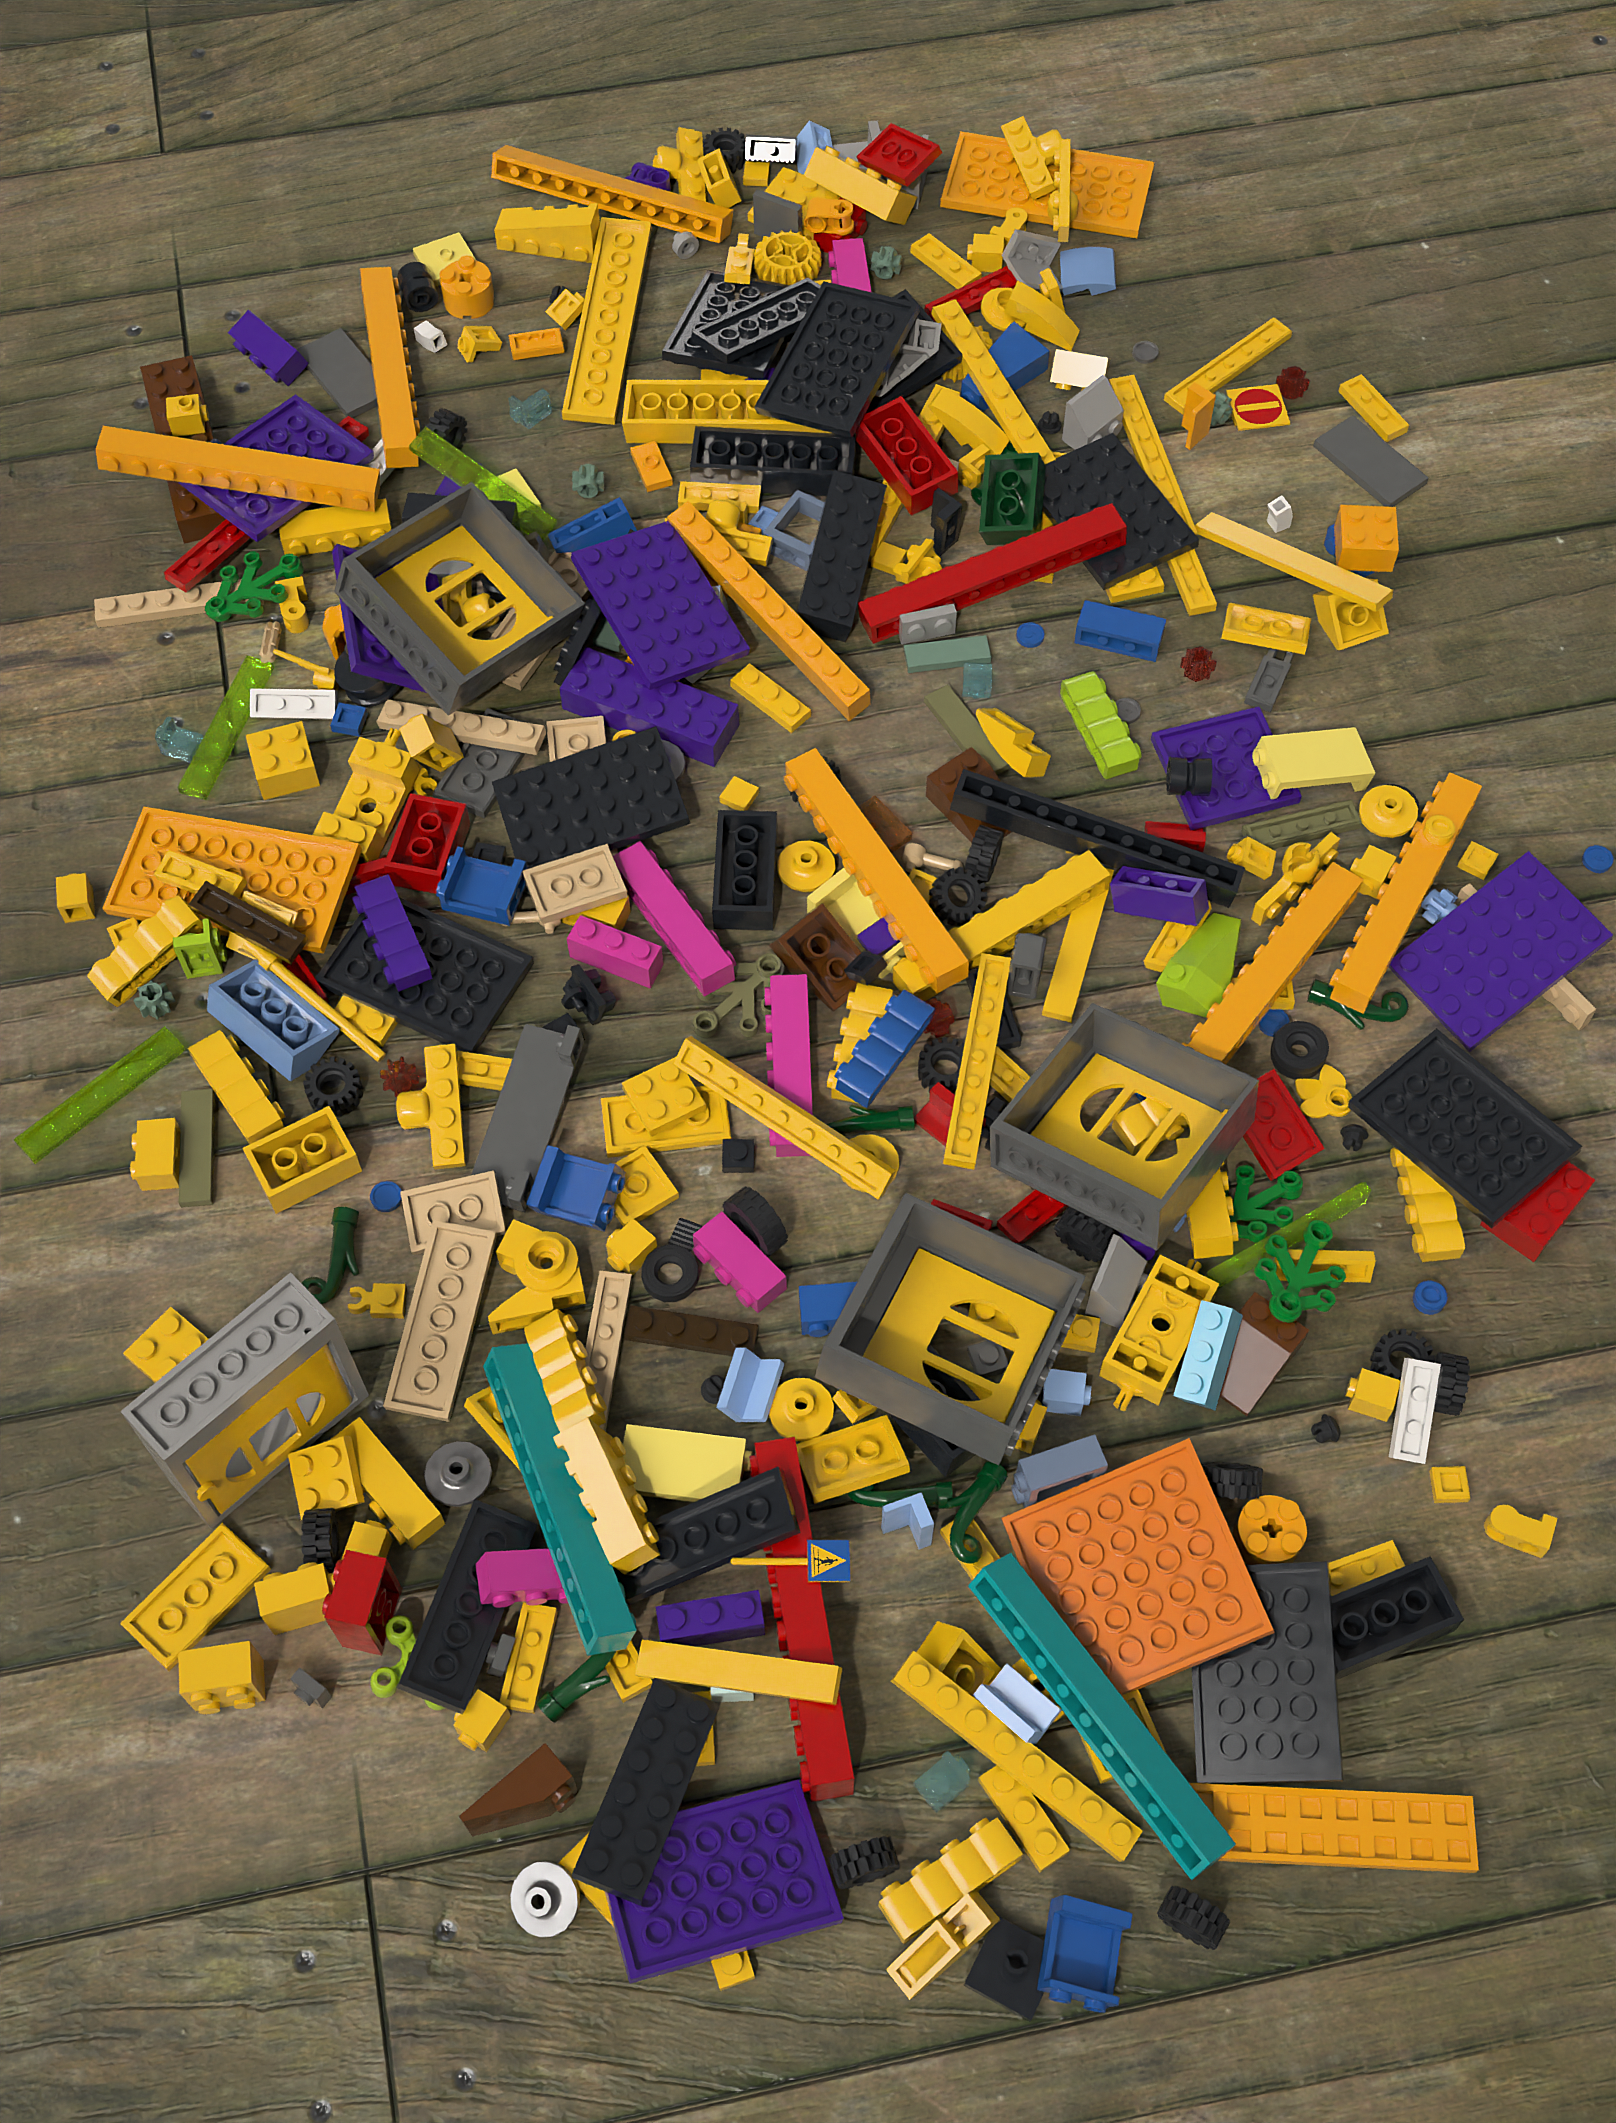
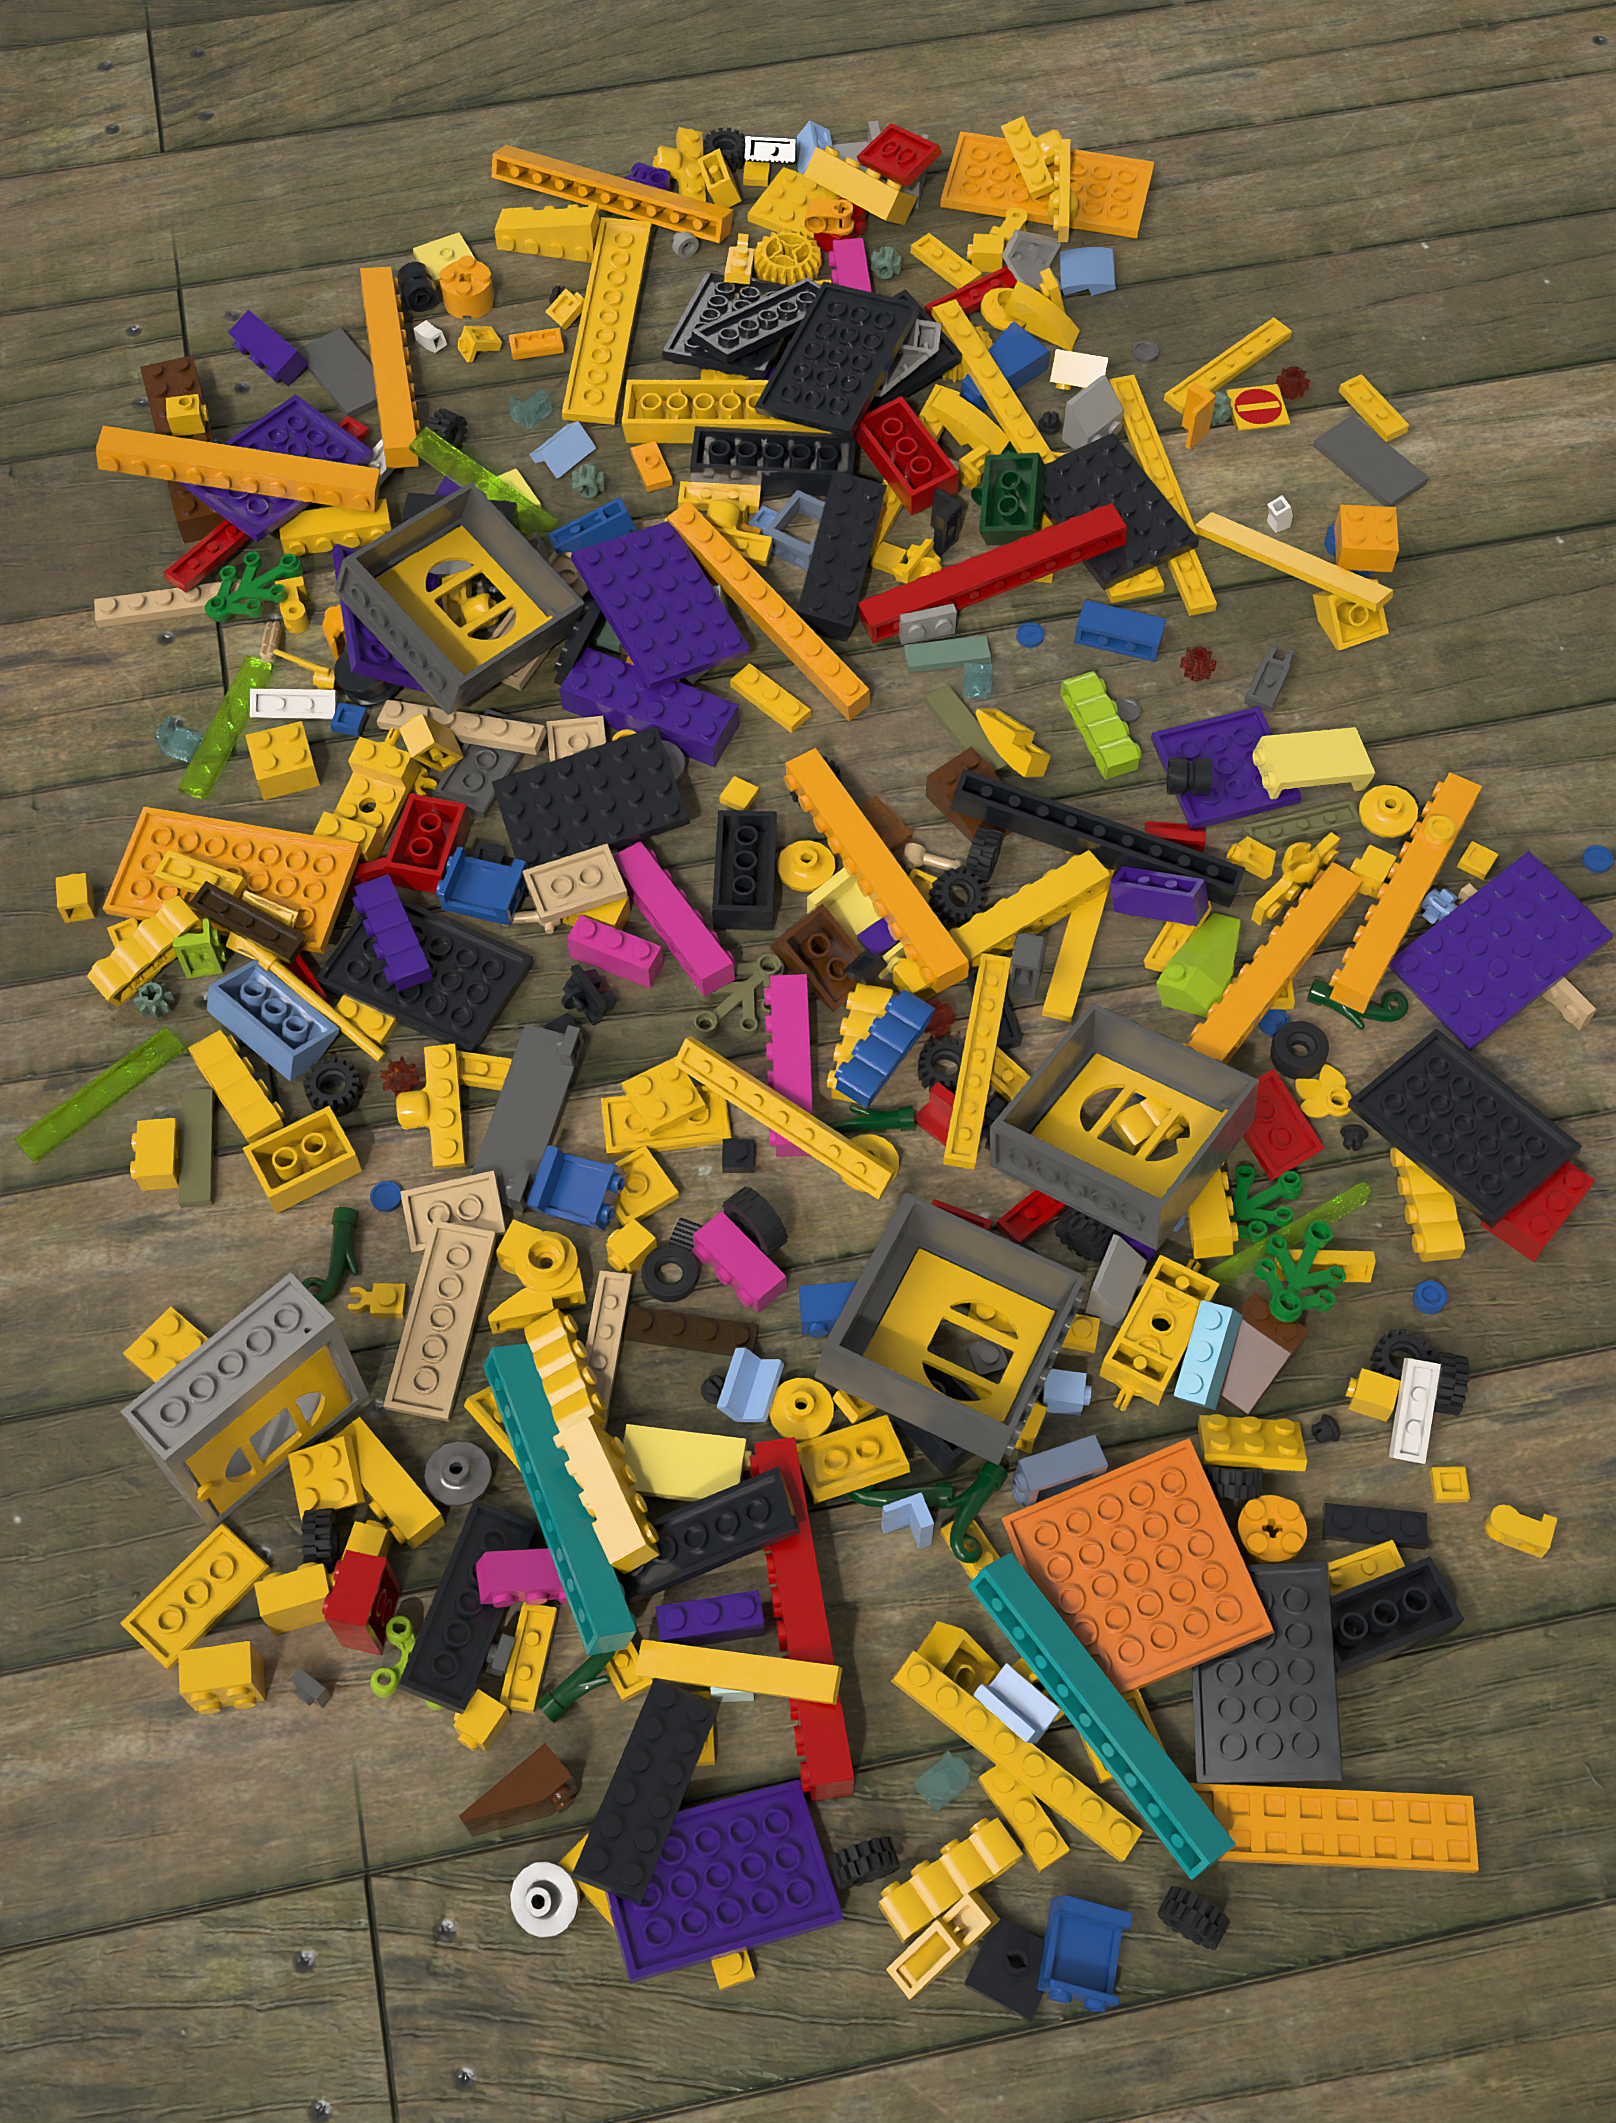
(564, 449): none -> light blue panel
(775, 214): dark grey tile -> none
(825, 1560): piece -> none
(1251, 1442): none -> yellow plate
(1266, 628): yellow tile -> none
(1374, 1525): none -> black plate

